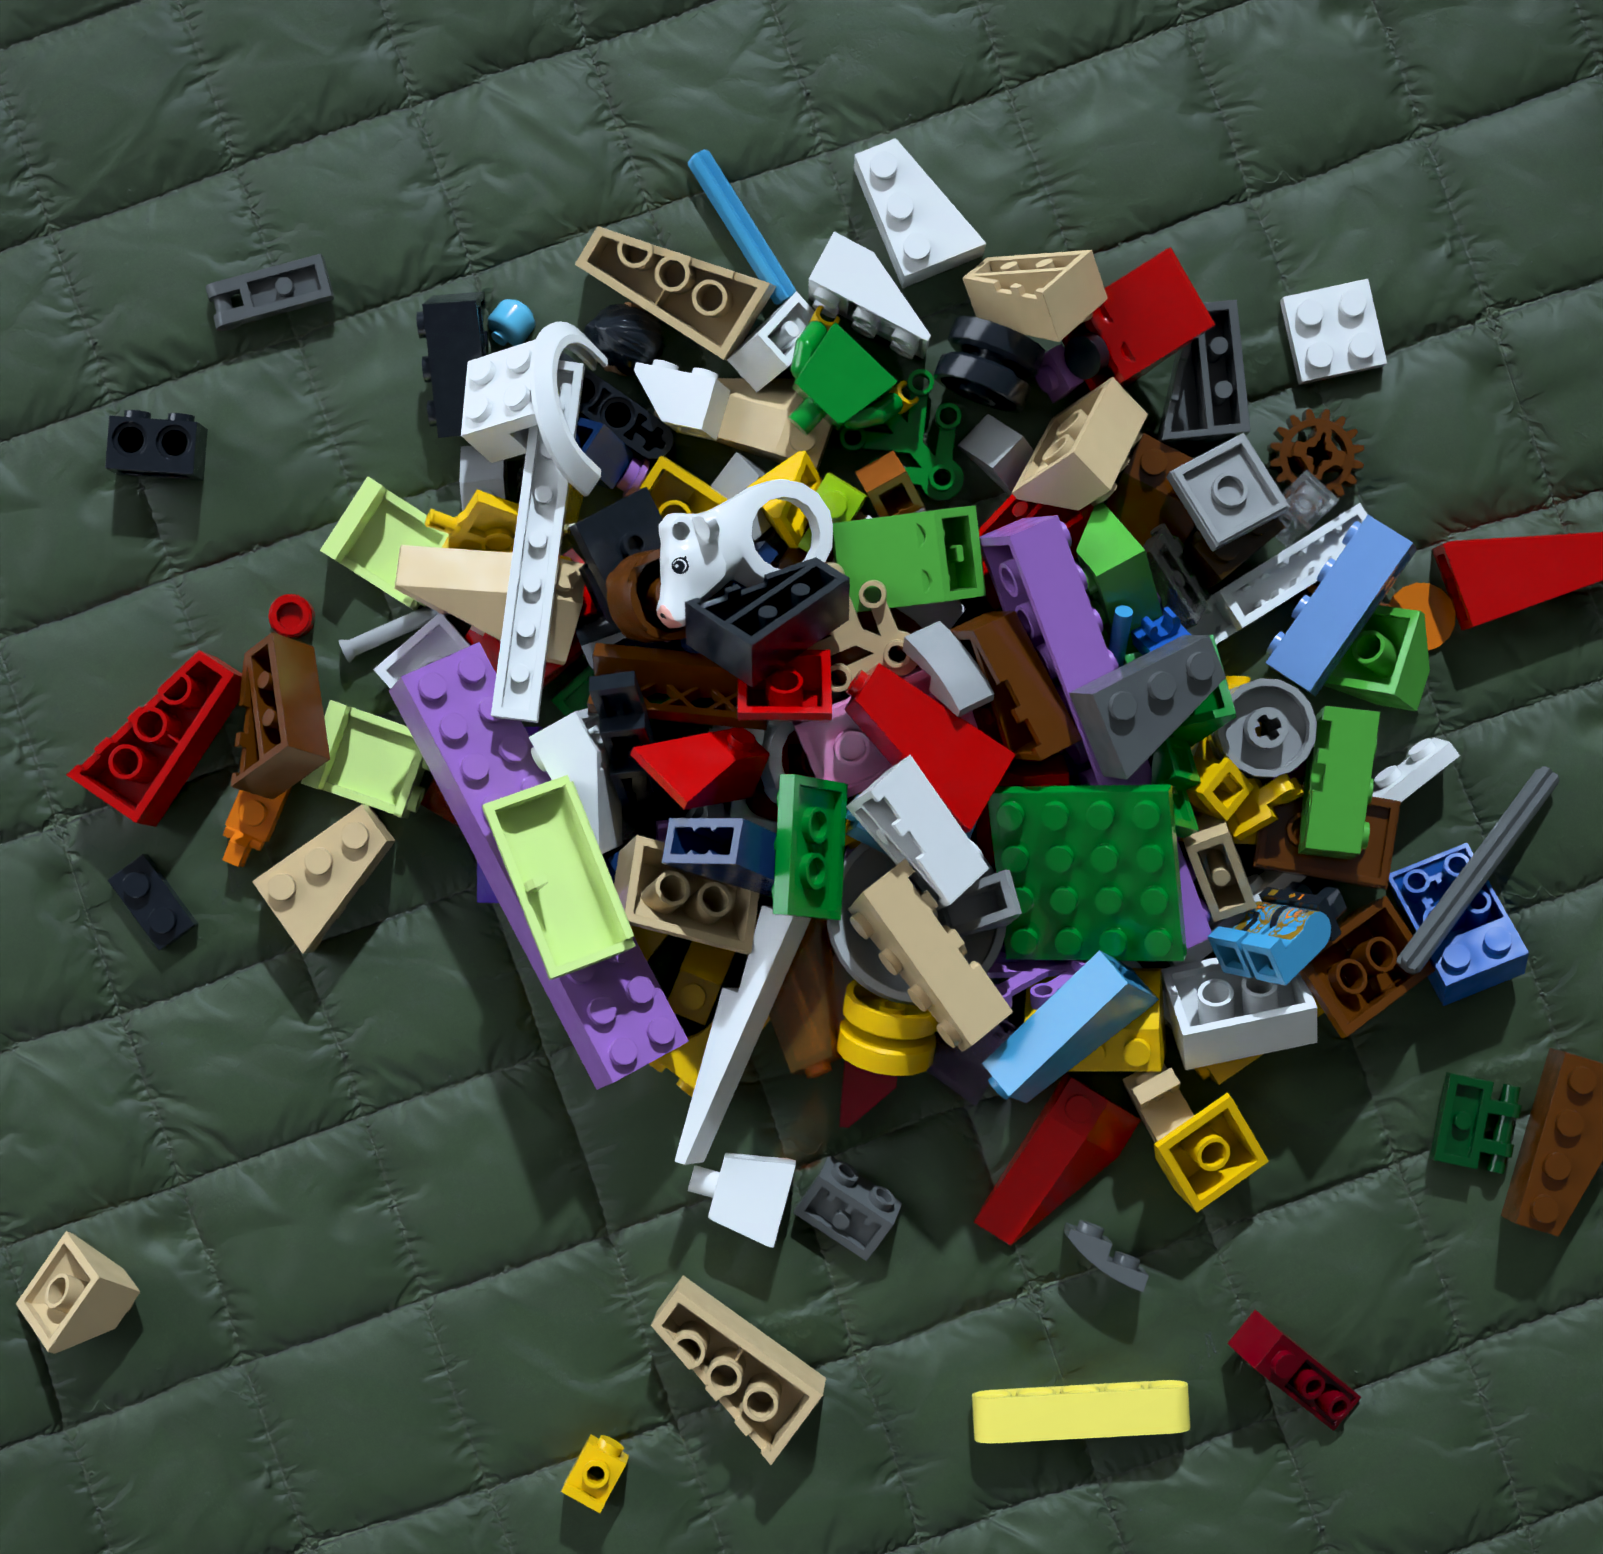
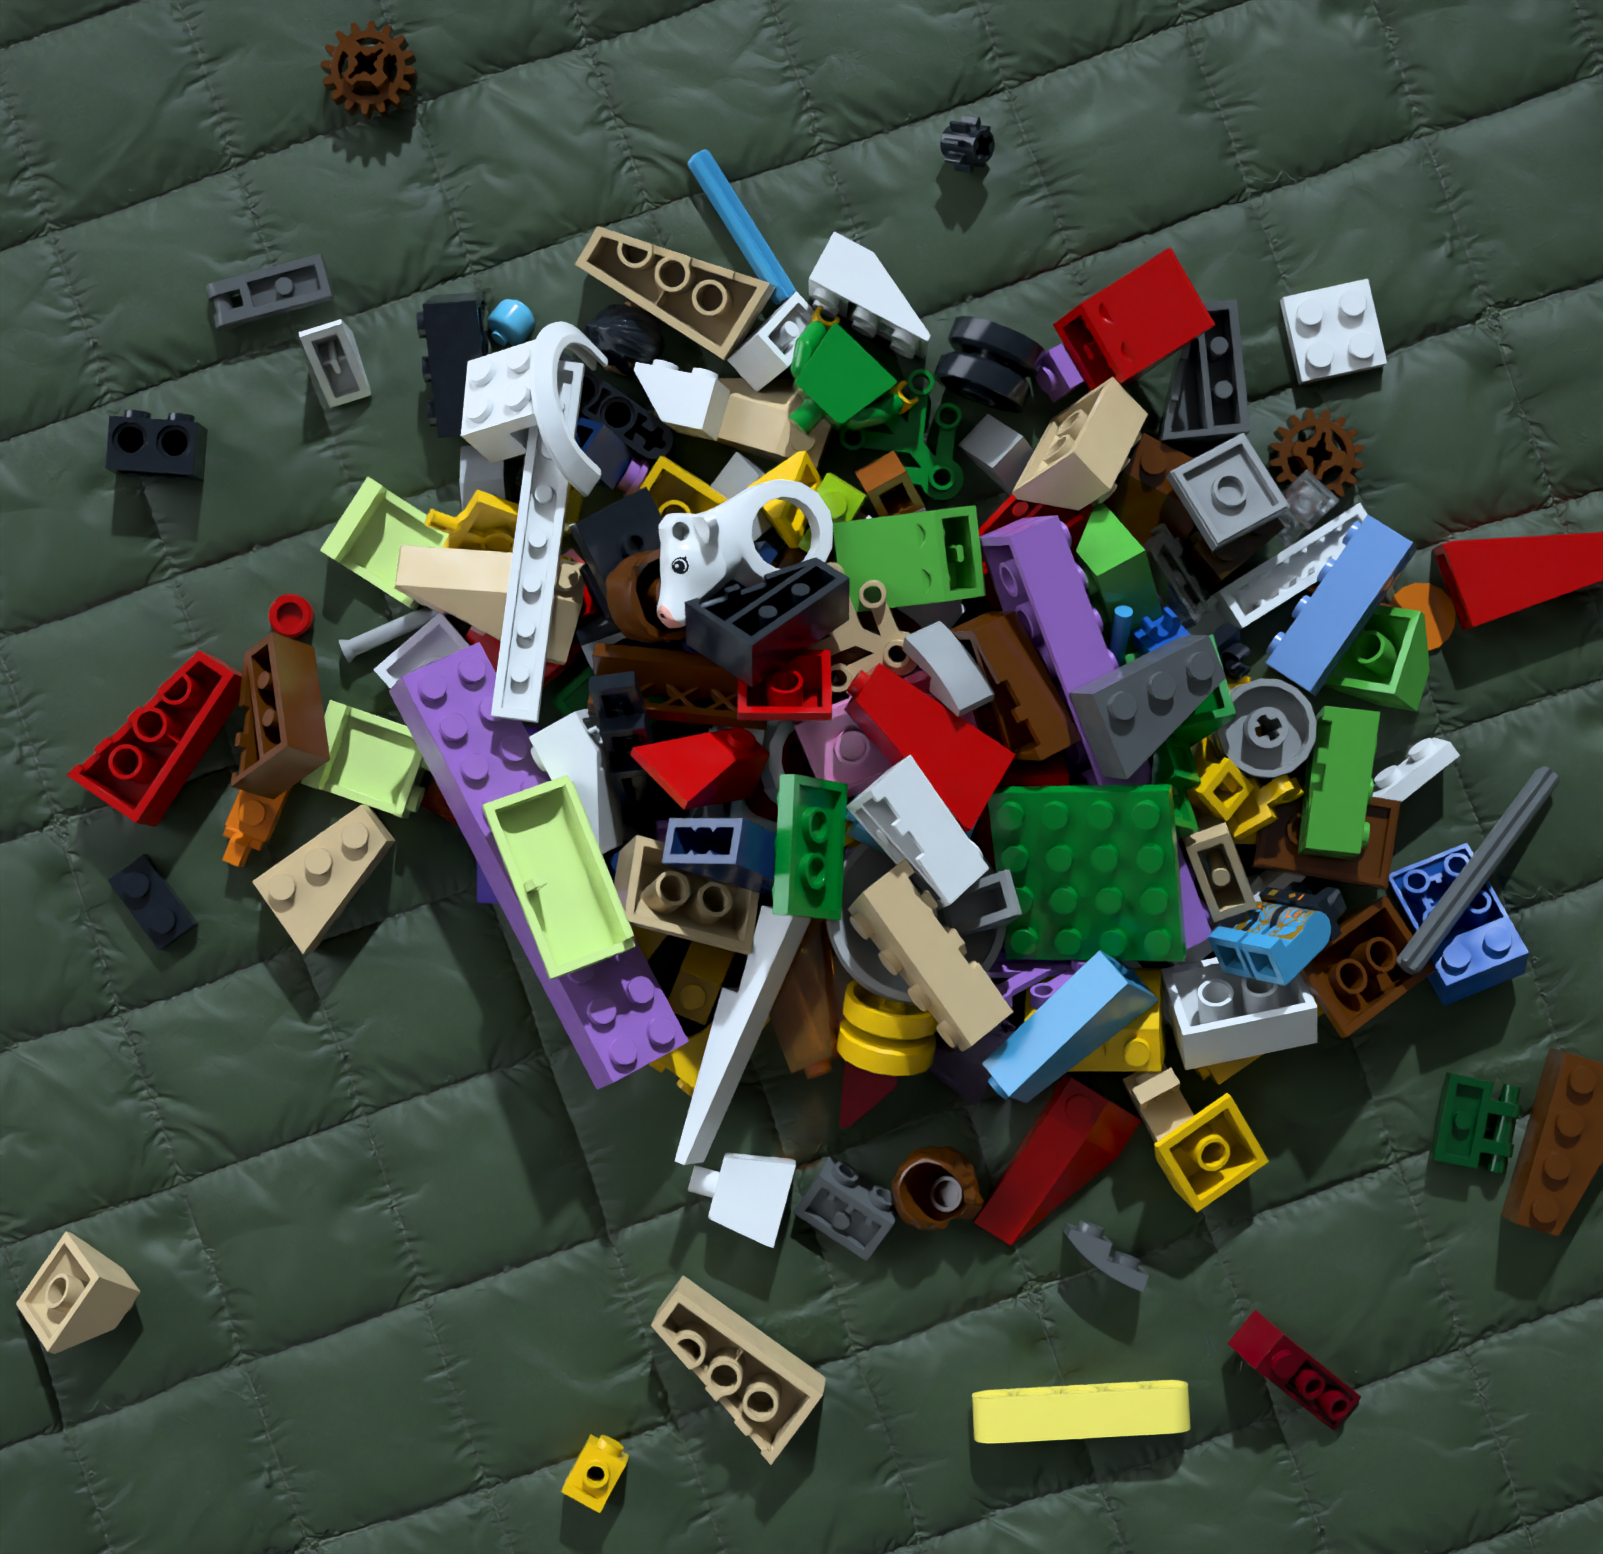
(336, 362): none -> white slope
(380, 57): none -> reddish brown gear
(913, 215): white wedge -> none
(935, 1188): none -> reddish brown hair
(967, 144): none -> black gear
(1037, 292): tan wedge -> none
(1086, 355): black tile -> none
(1231, 651): none -> black tile

